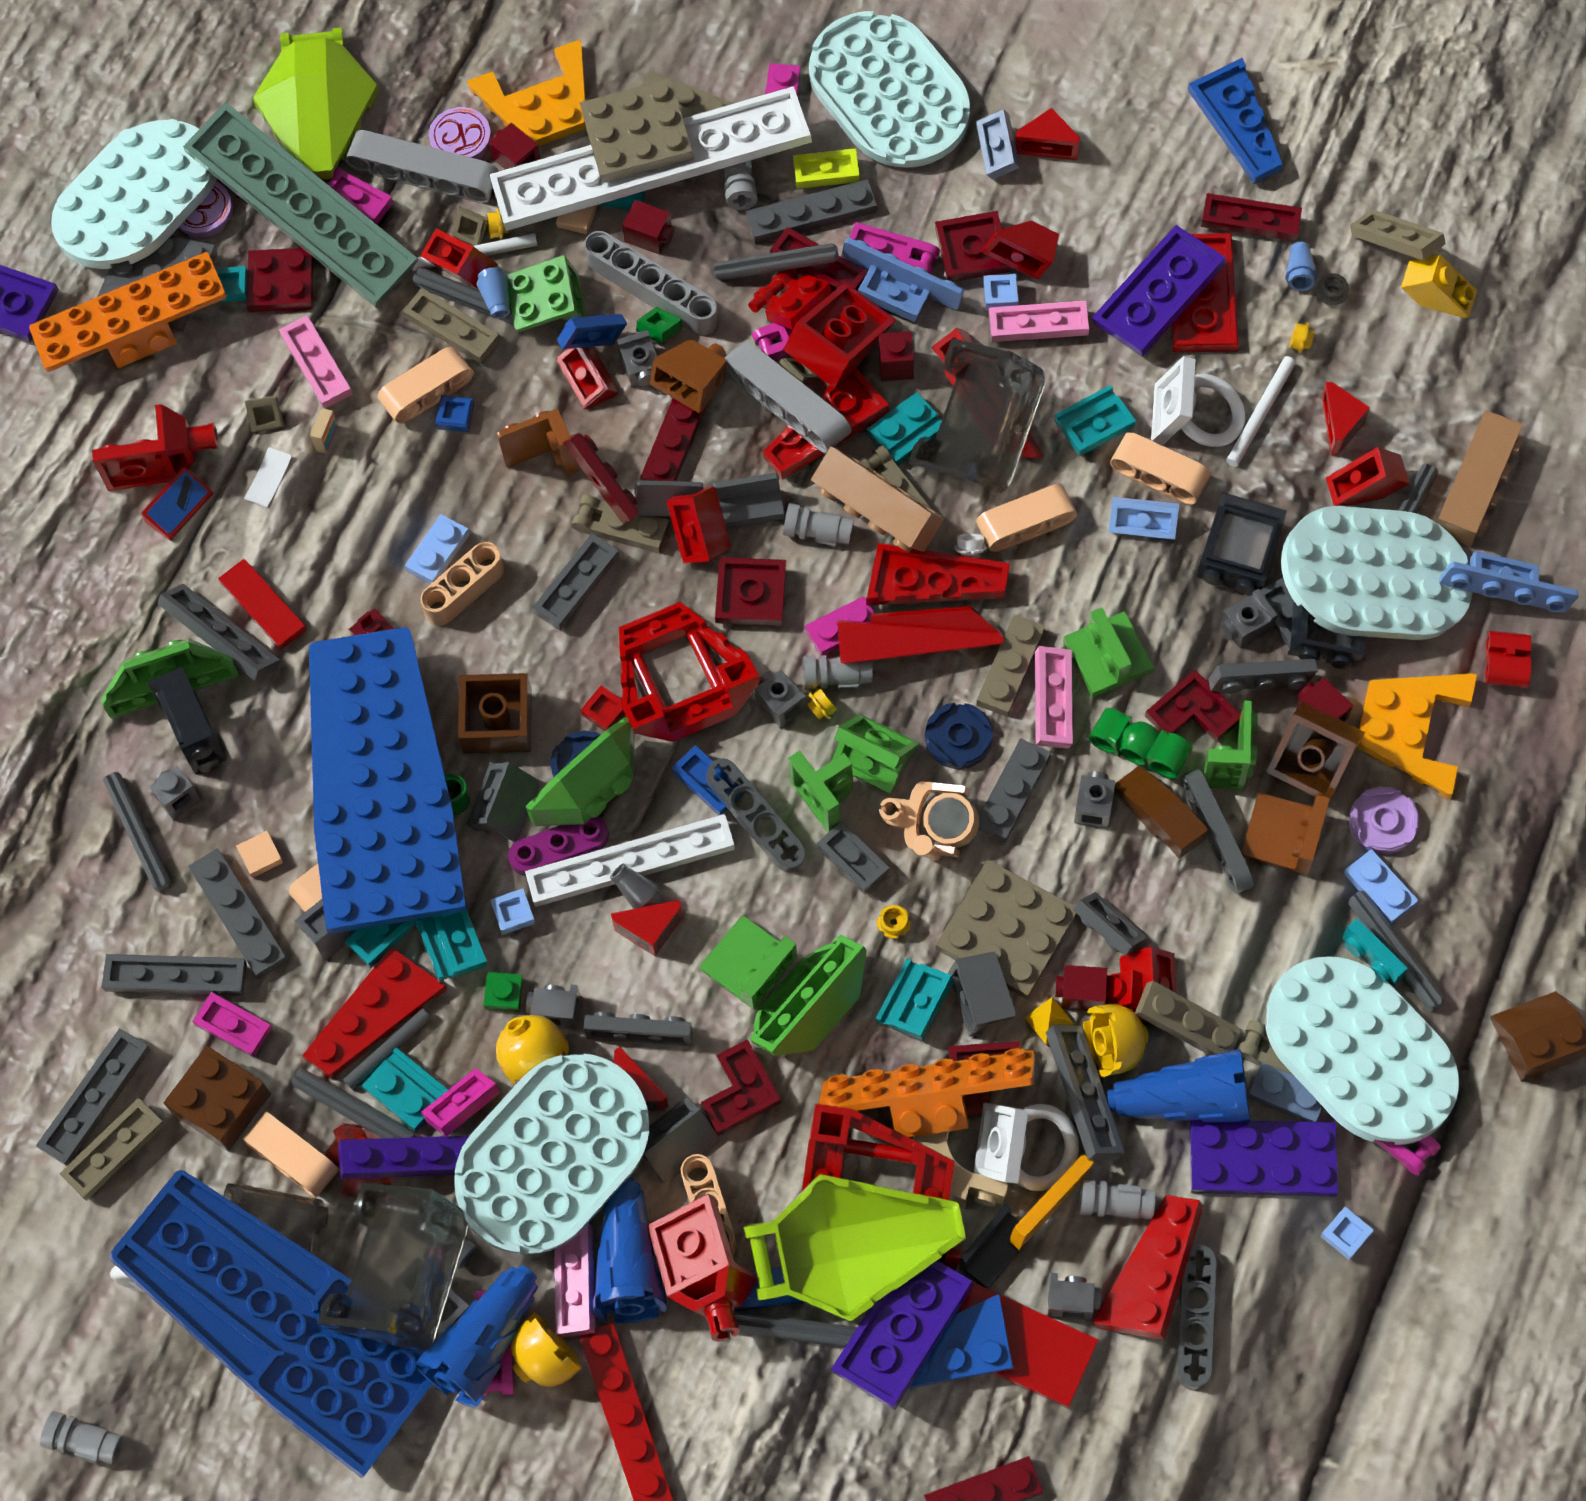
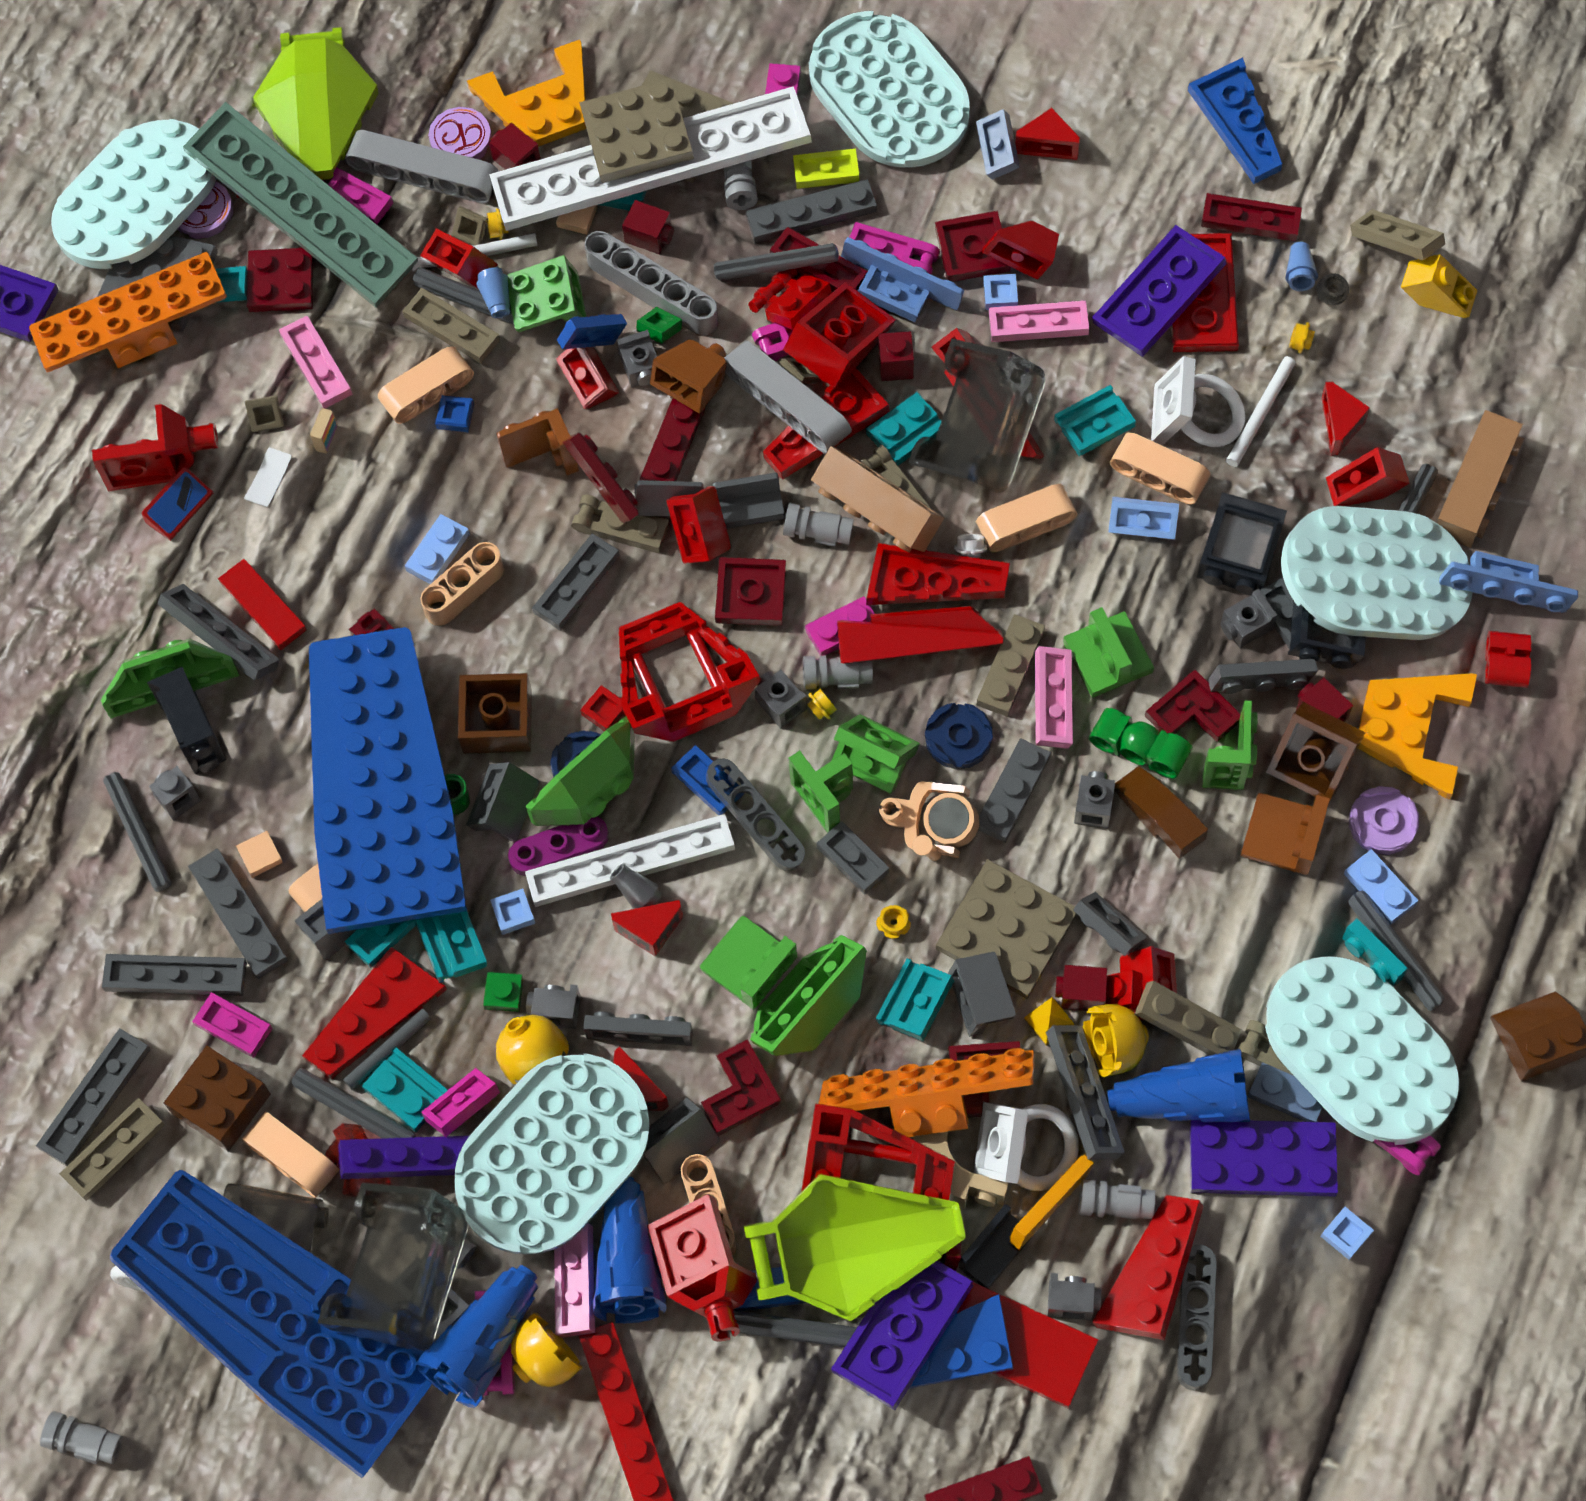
(1218, 833): dark grey beam -> none

